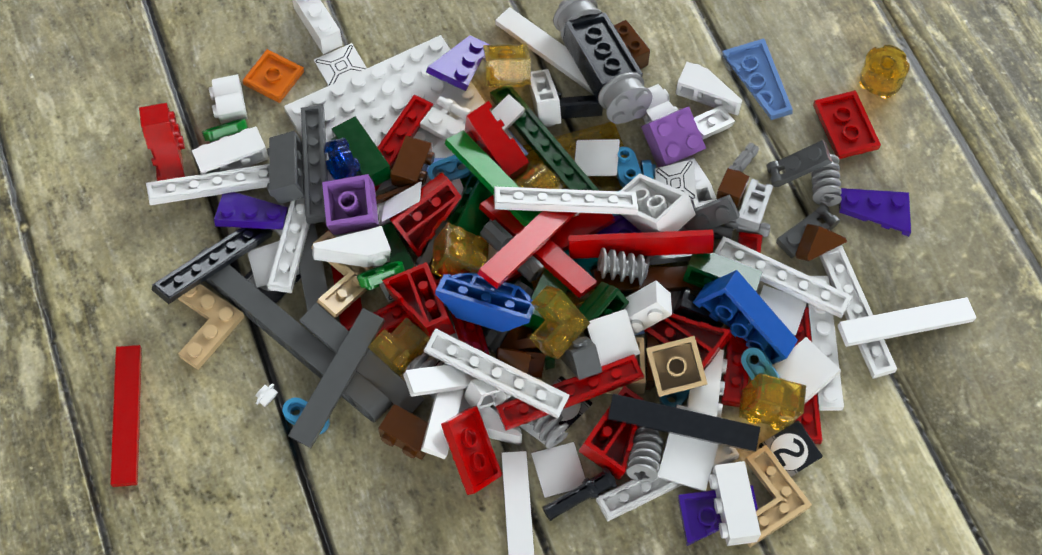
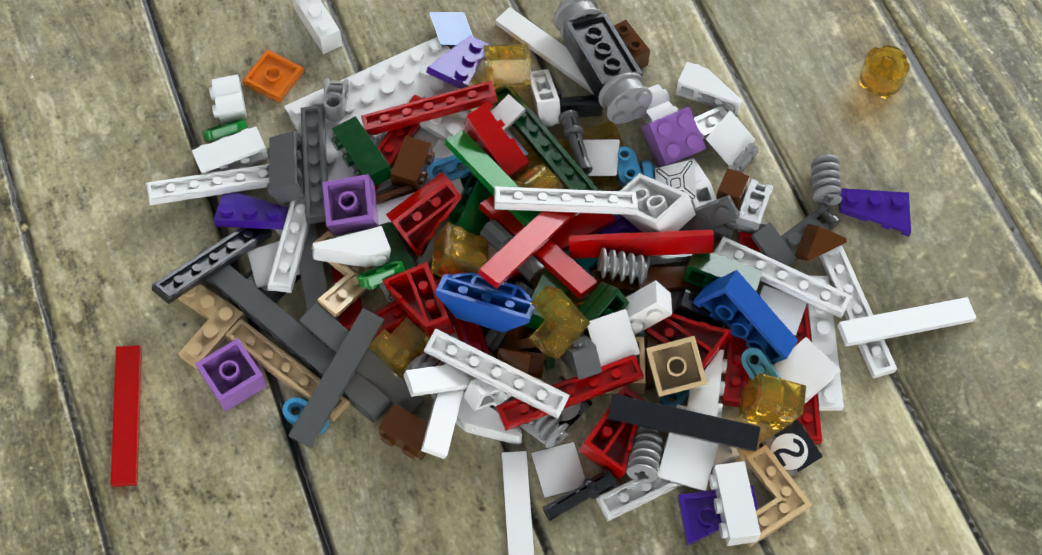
(164, 140): red wedge -> none
(231, 375): none -> medium lavender brick
(266, 395): white plate -> none
(280, 363): none -> tan tile
(335, 99): none -> light grey piece
(340, 64): white sticker -> none
(341, 161): clear blue plate -> none
(401, 201): white sticker -> none
(429, 108): none -> red tile
(450, 27): none -> light blue sticker
(471, 450): red plate -> none
(573, 134): none -> dark grey pin
(730, 138): none -> white sticker
(759, 74): medium blue wing -> none
(773, 245): none -> dark grey tile
(799, 163): dark grey plate -> none
(846, 124): red plate -> none

